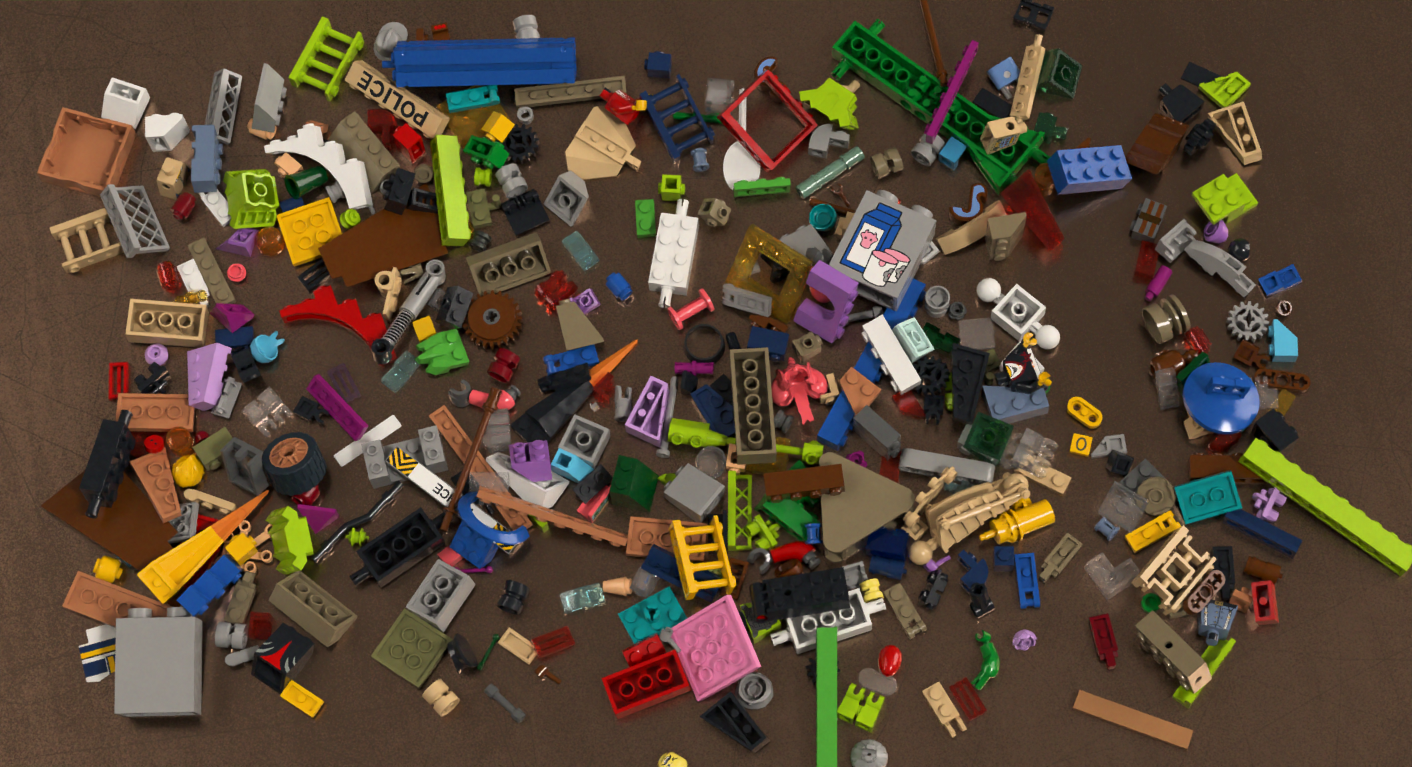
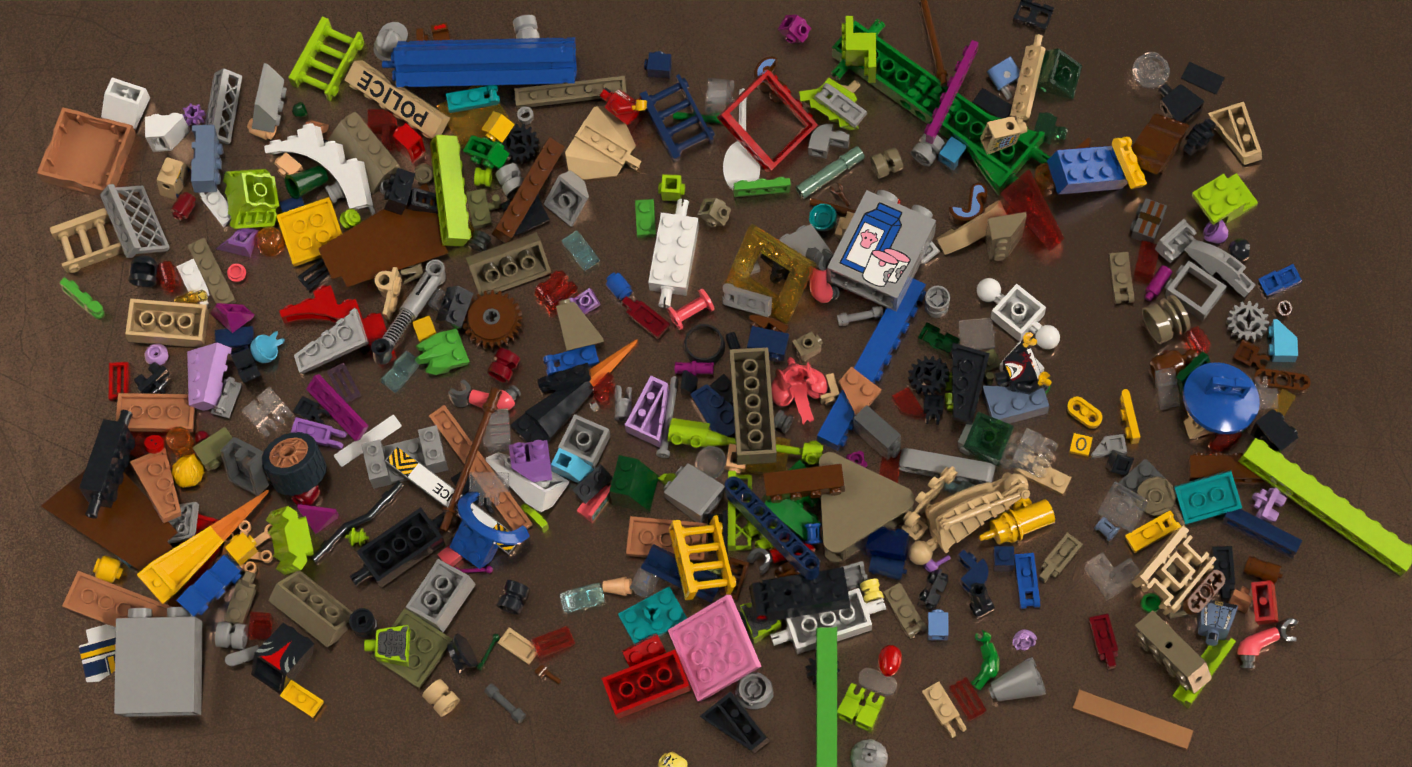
(82, 299): none -> bright green hinge
(143, 271): none -> black helmet
(196, 110): none -> medium lavender gear
(209, 501): tan hinge -> none
(299, 110): none -> dark green hinge
(319, 432): none -> medium lavender hinge
(339, 340): none -> light grey wing
(363, 623): none -> black wheel
(391, 645): none -> torso
(528, 190): none -> reddish brown arch
(543, 514): nougat plate -> none
(645, 317): none -> dark red hinge
(665, 635): light grey hand -> none
(699, 159): sand blue bush -> none
(775, 535): none -> dark blue beam
(794, 29): none -> magenta brick
(840, 291): medium lavender arch -> none
(841, 105): none -> light grey plate
(859, 49): none -> lime bracket
(891, 355): white brick -> none
(912, 339): light aqua slope -> none
(937, 625): none -> medium blue brick
(957, 306): dark grey plate -> none
(1018, 682): none -> light grey cone
(1121, 277): none -> dark tan plate
(1128, 162): none -> yellow plate
(1128, 415): none -> yellow hinge
(1151, 70): none -> clear cone
(1190, 306): none -> light grey window
(1225, 90): lime wing -> none
(1254, 643): none -> coral piece

